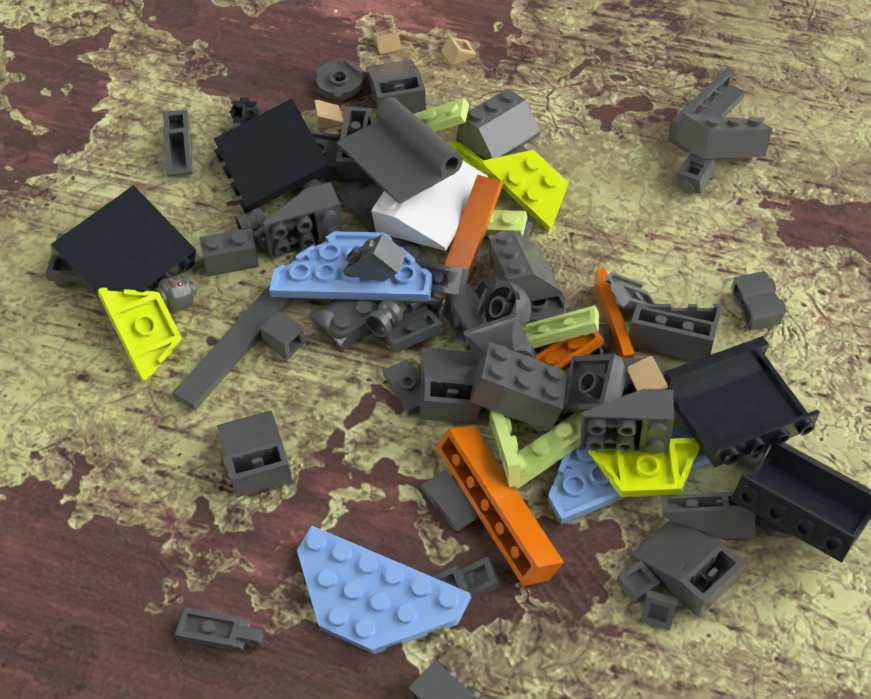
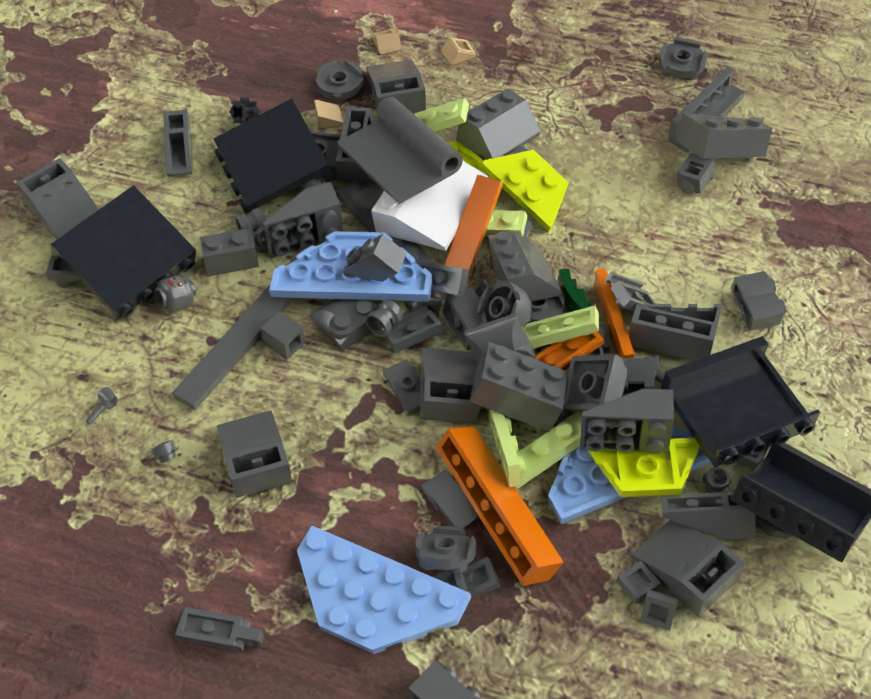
(56, 197): none -> dark grey slope
(108, 401): none -> dark grey hand
(142, 327): neon yellow wing -> none
(164, 451): none -> dark grey plate
(445, 549): none -> dark grey plate
(574, 298): none -> dark green slope
(646, 375): tan slope -> none
(673, 65): none -> dark grey plate
(717, 474): none -> dark grey plate

